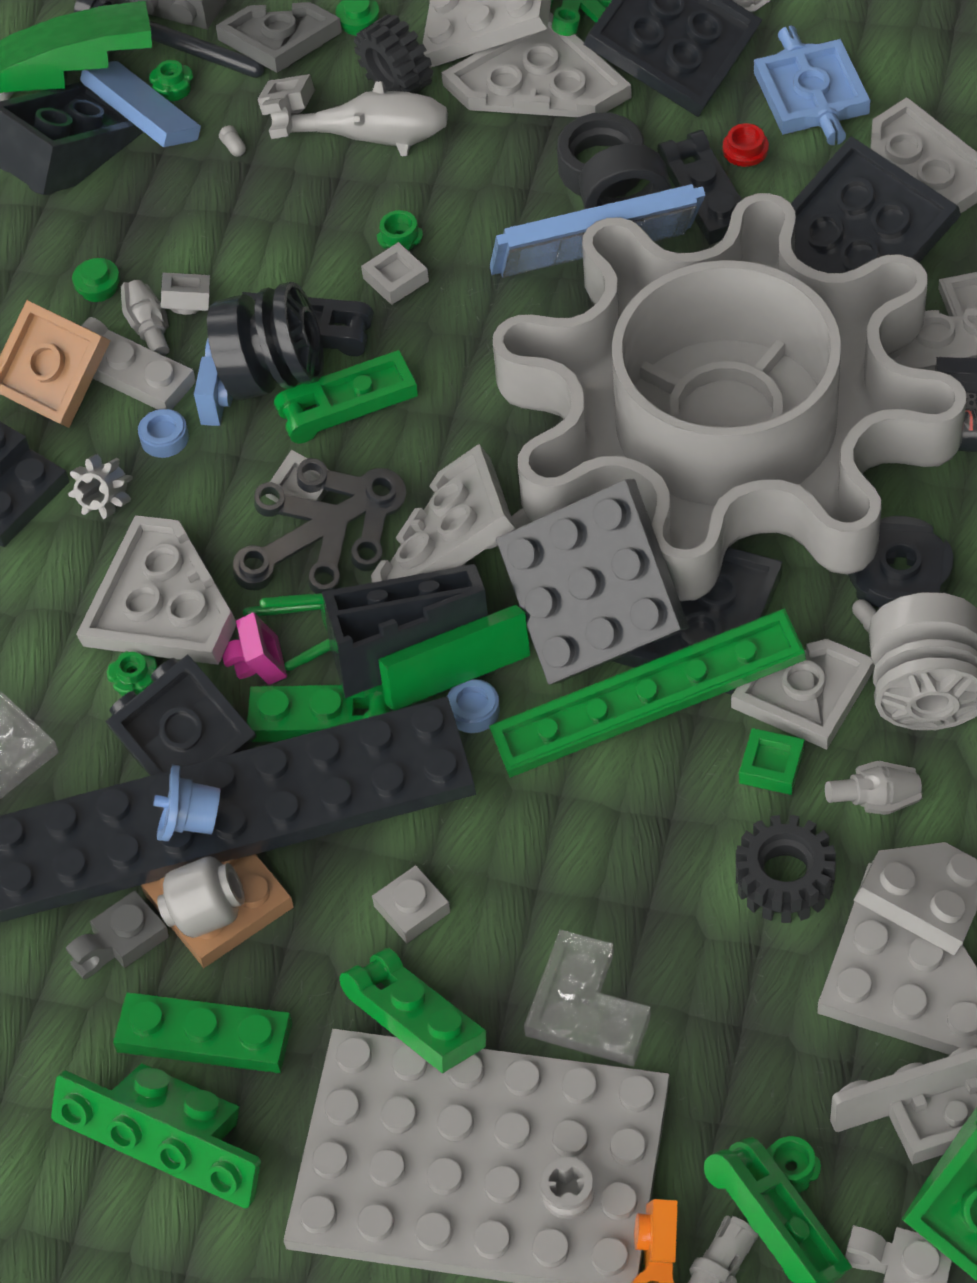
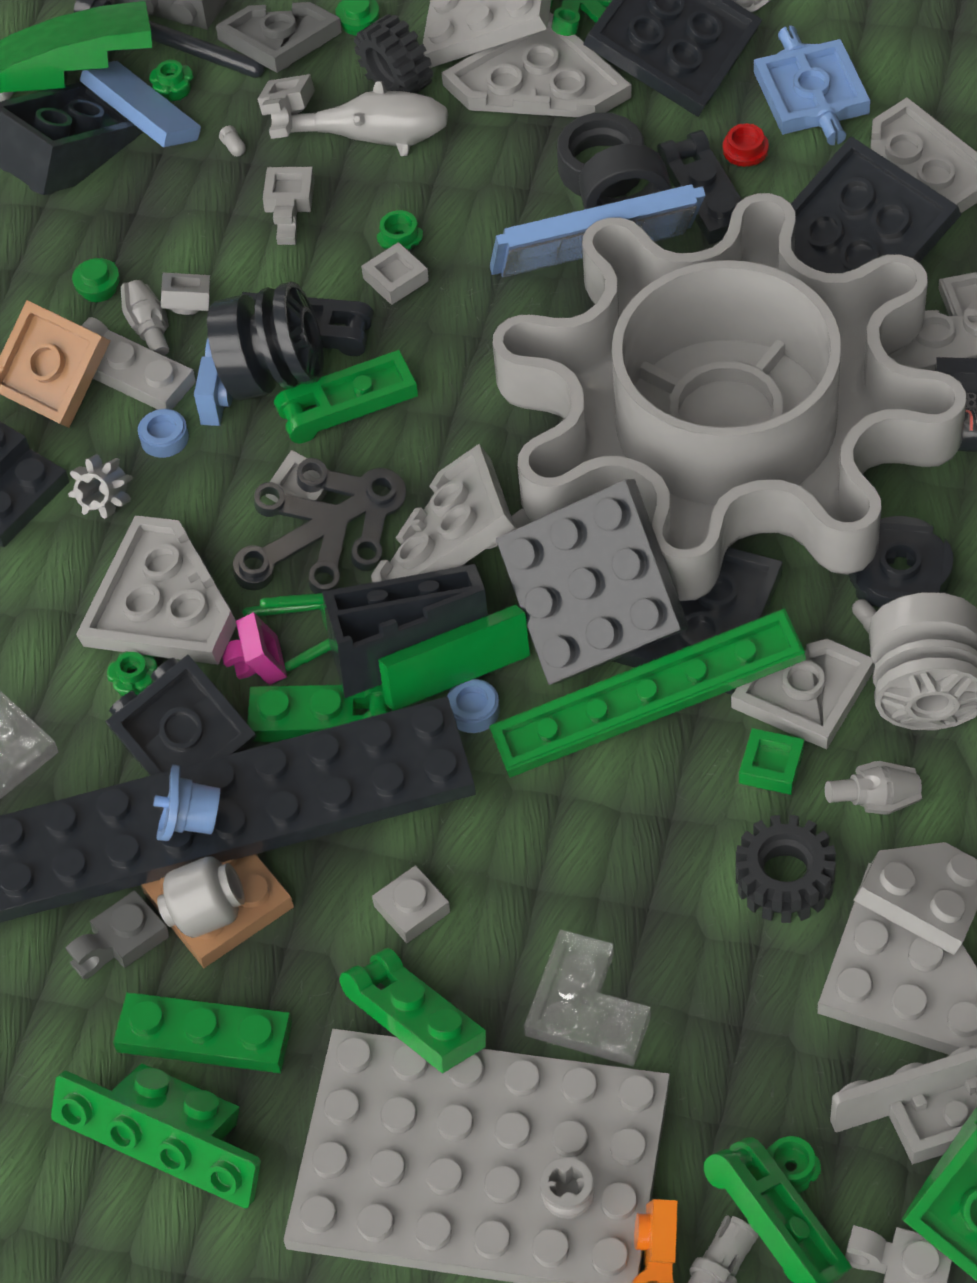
(285, 194): none -> light grey plate

